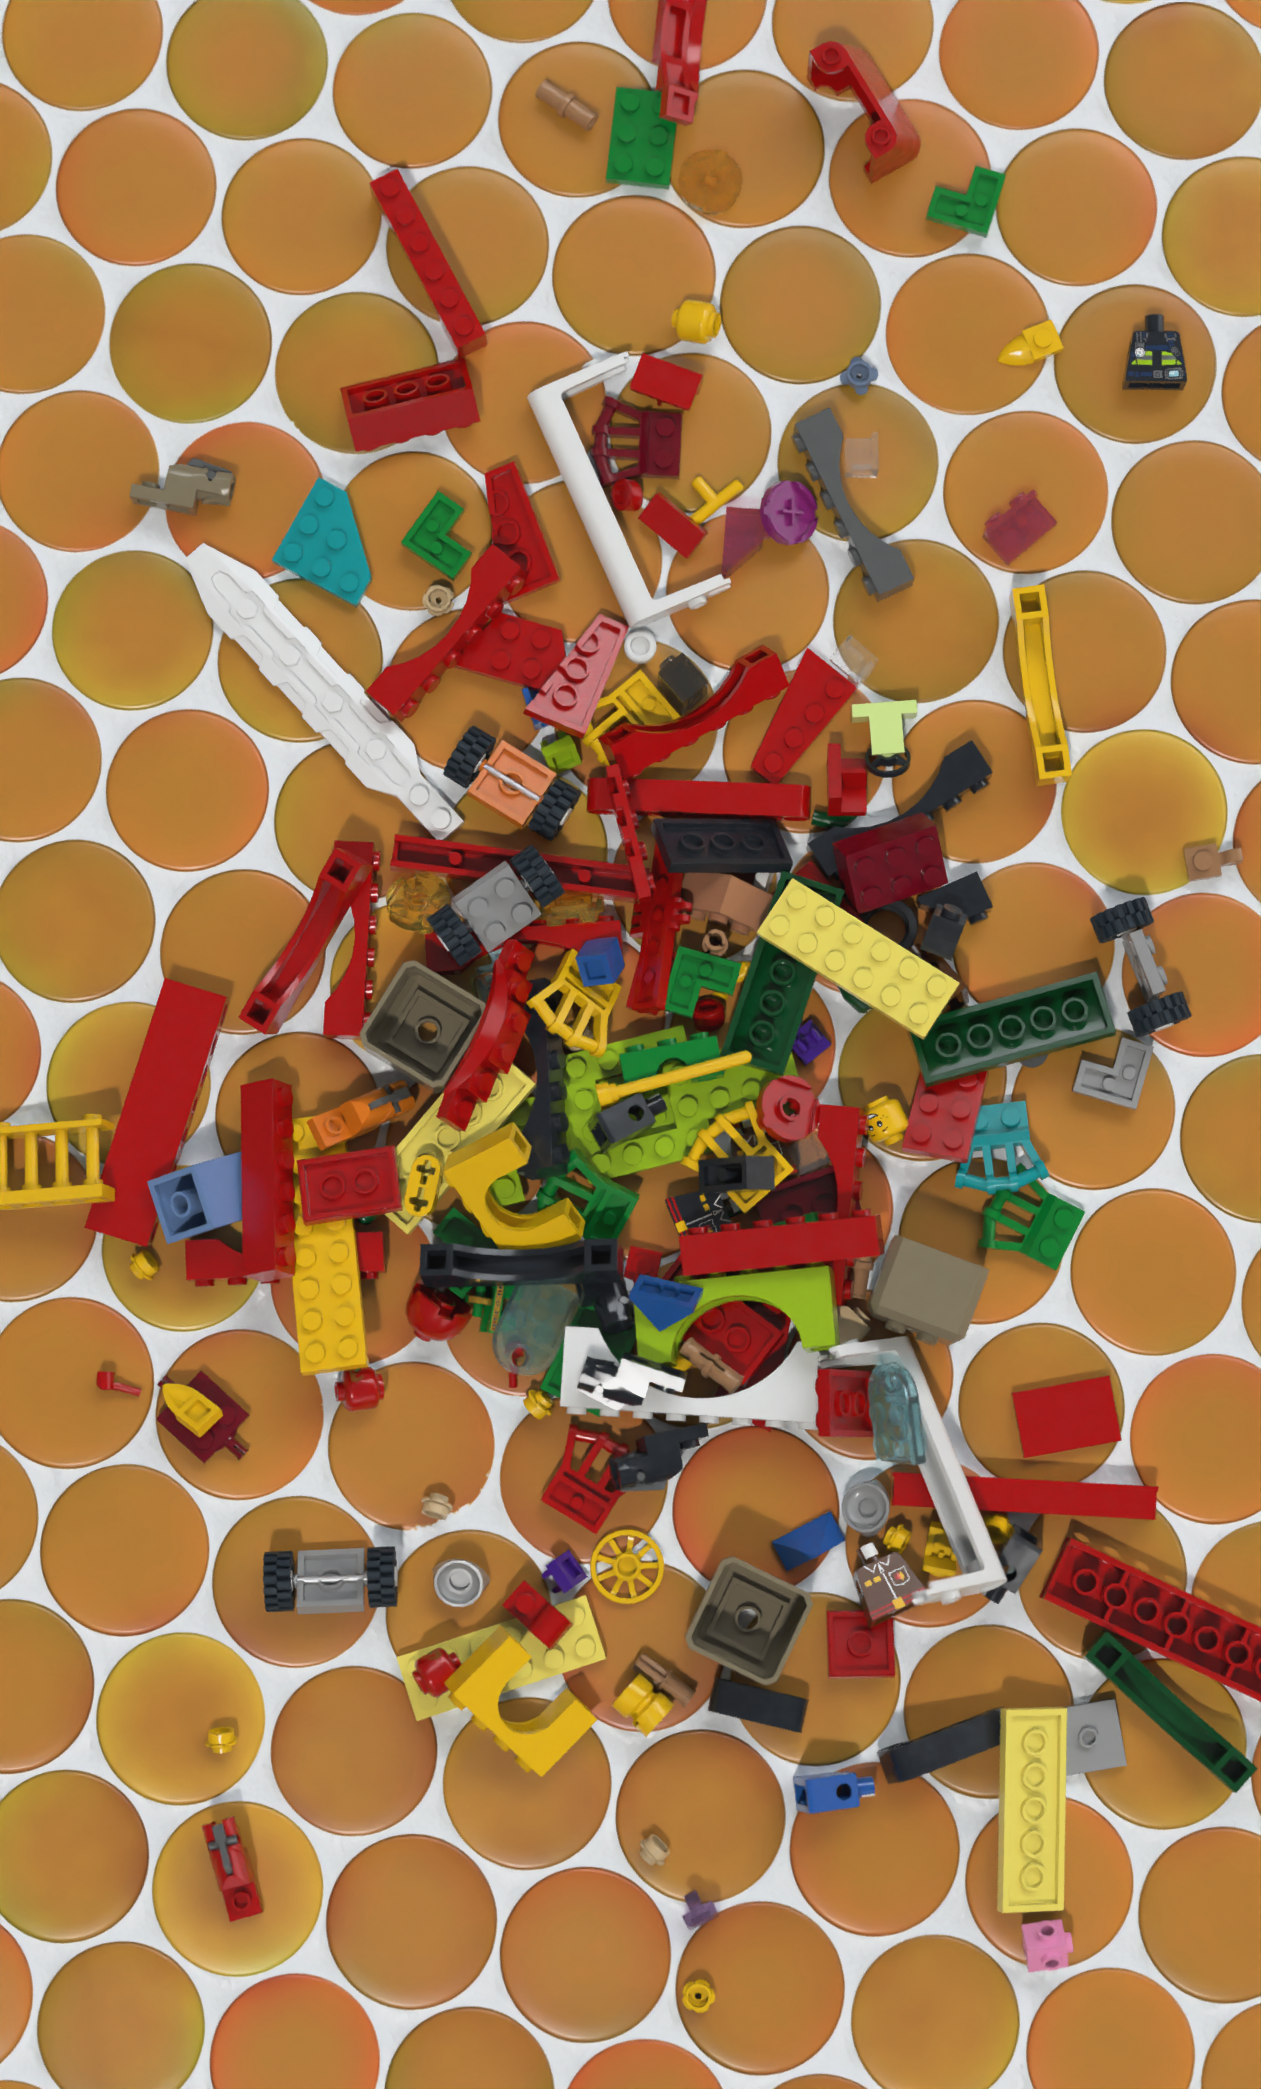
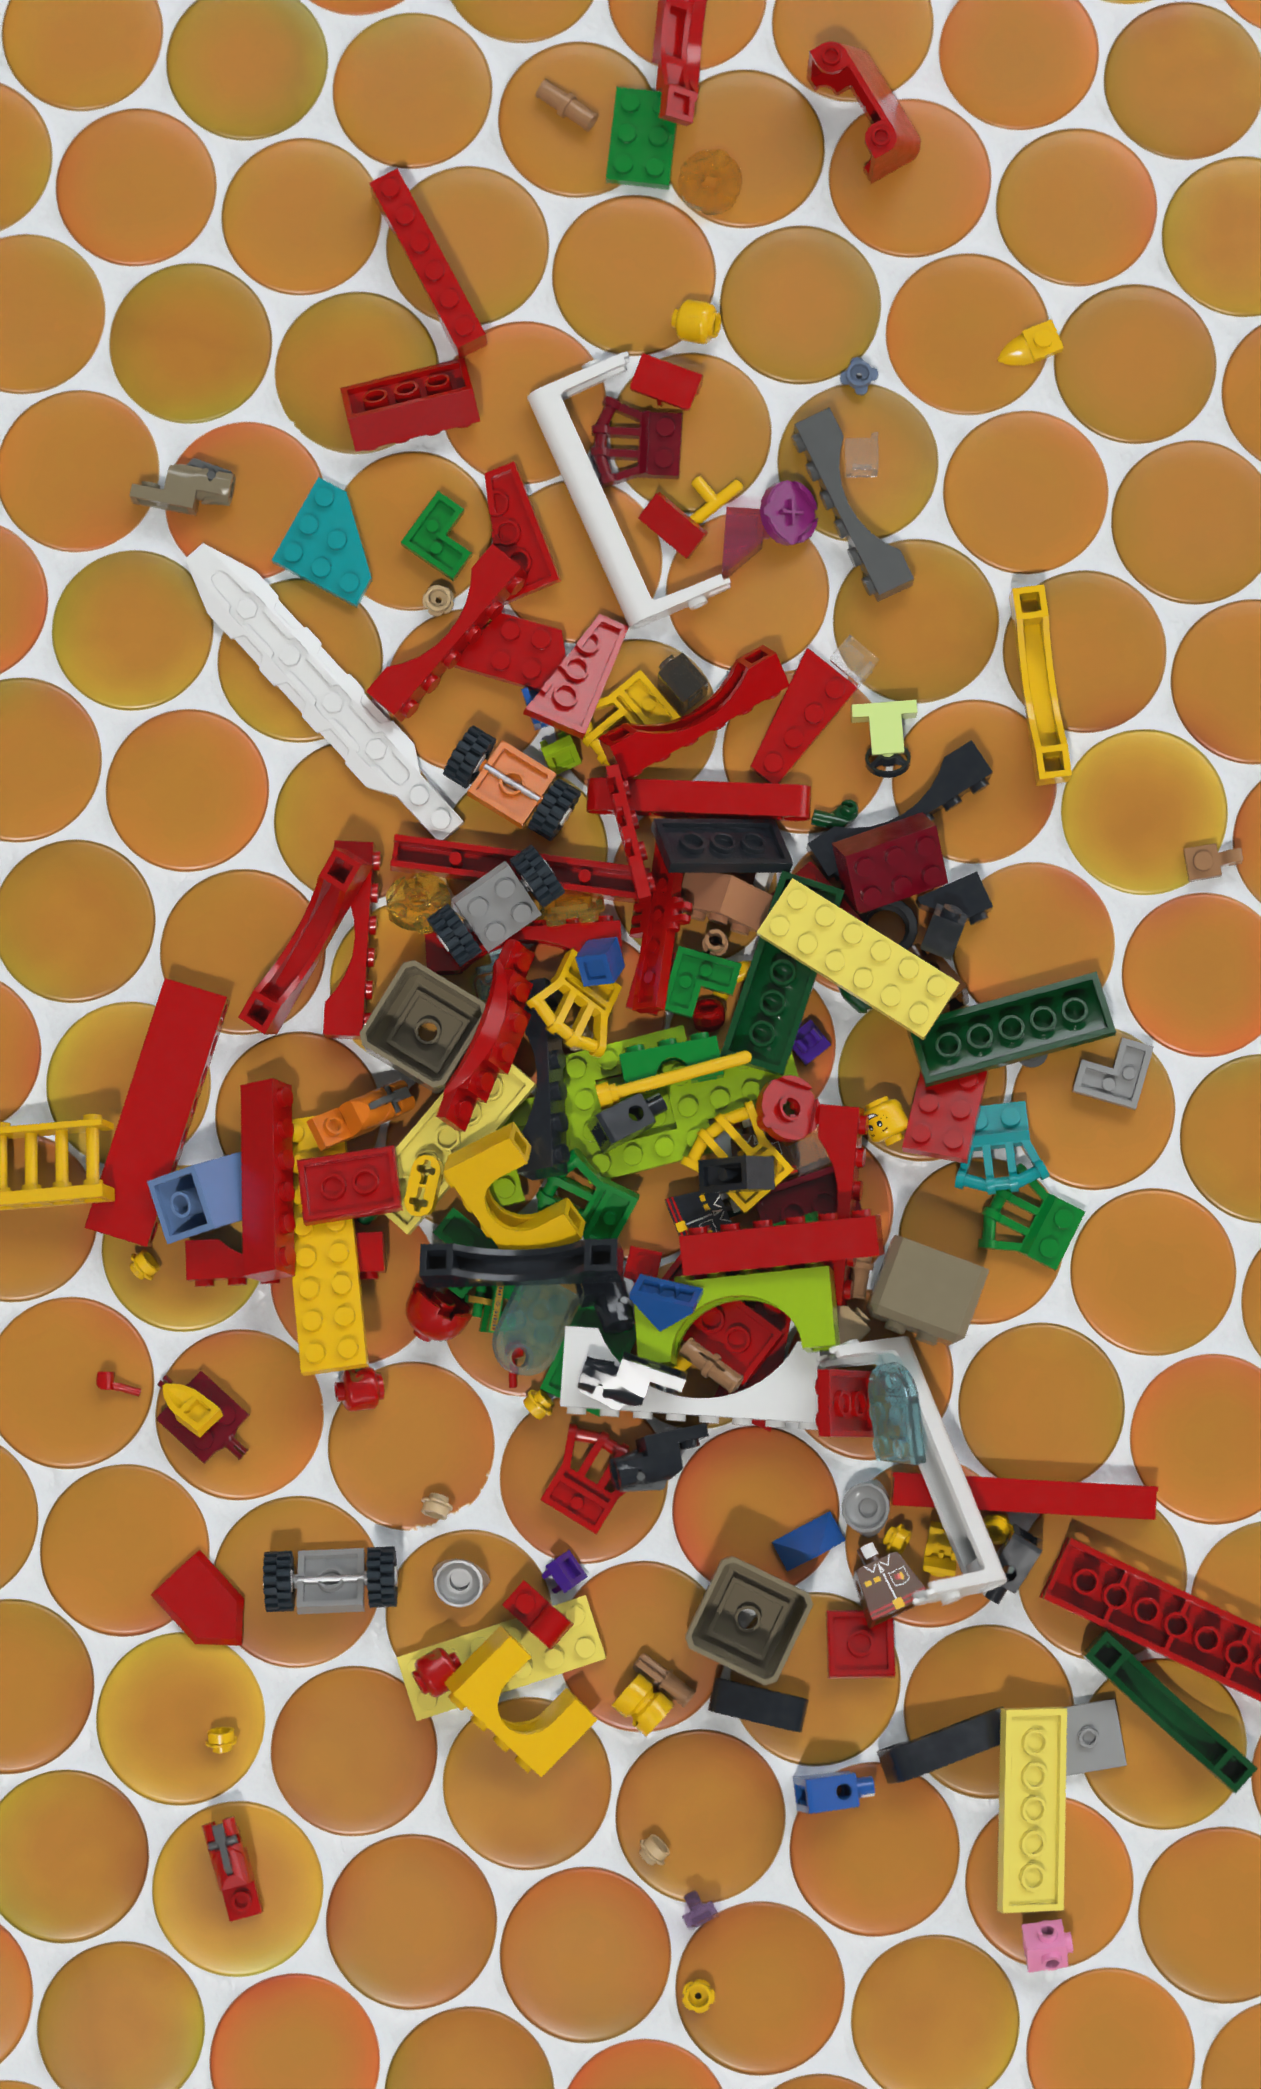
(203, 1603): none -> red tile
(627, 495): red tile -> none
(627, 1566): yellow wheel -> none
(640, 647): white tile -> none
(845, 784): red panel -> none
(970, 211): green plate -> none
(1018, 527): clear pink bracket -> none
(1066, 1416): red tile -> none
(1127, 922): black plate -> none
(1155, 358): torso -> none

